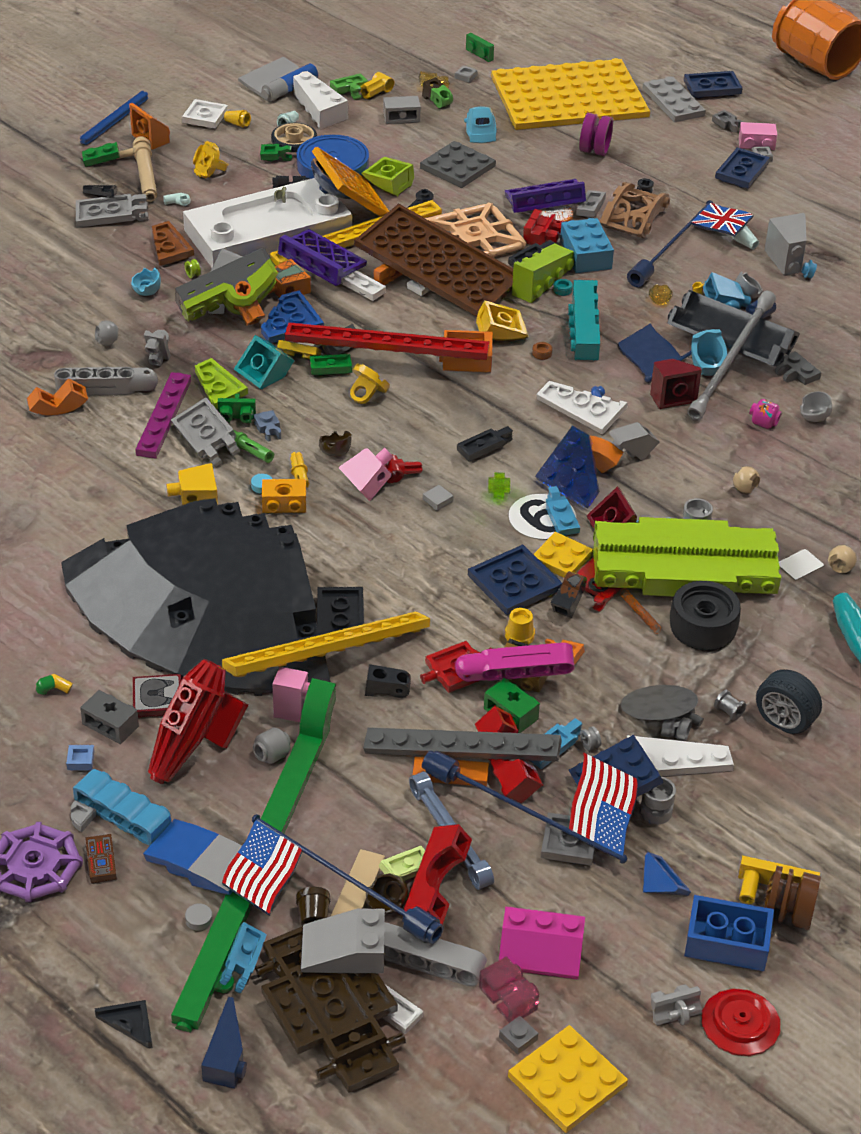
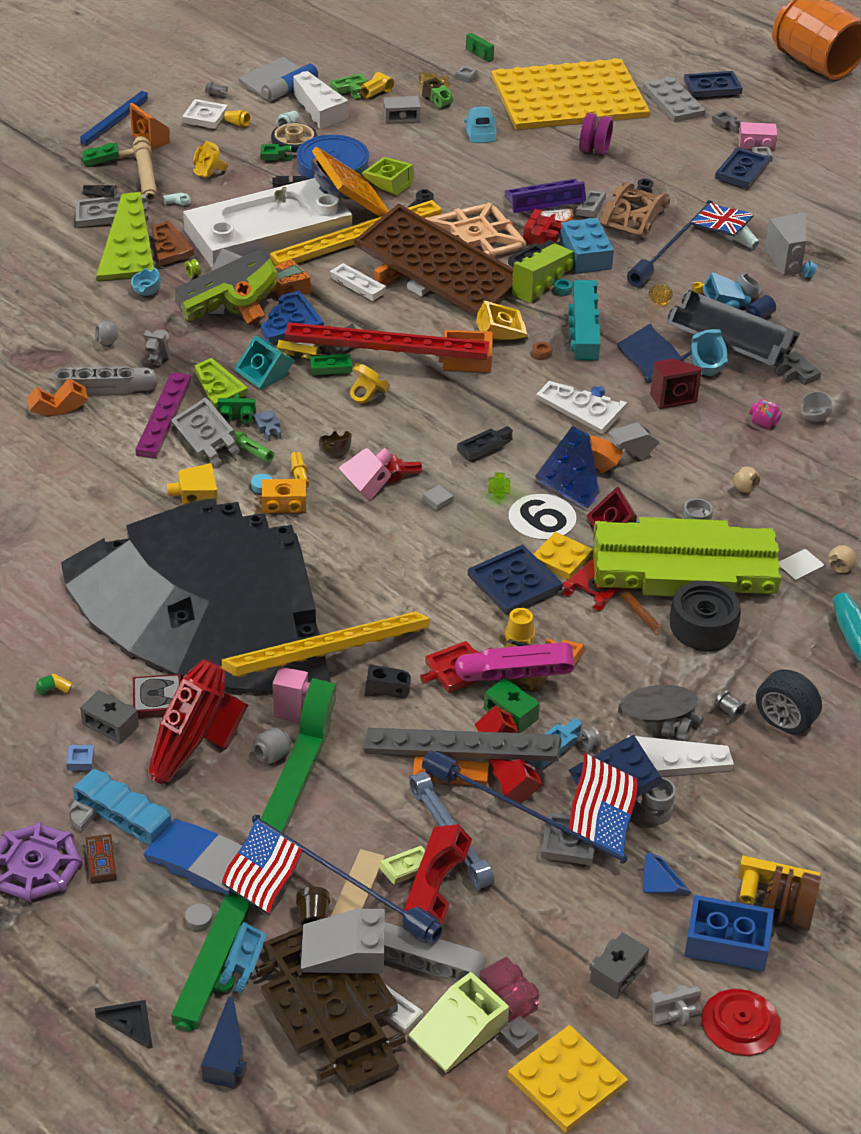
(128, 242): none -> lime wing
(213, 89): none -> flat silver pin
(320, 263): dark purple fence -> none
(339, 608): black plate -> none
(390, 887): dark brown hair -> none
(457, 164): dark grey plate -> none
(460, 1022): none -> yellowish green slope
(543, 941): dark pink slope -> none
(561, 513): dark azure hinge -> none
(569, 594): black leg -> none
(618, 965): none -> dark grey brick
(698, 407): light grey hose -> none

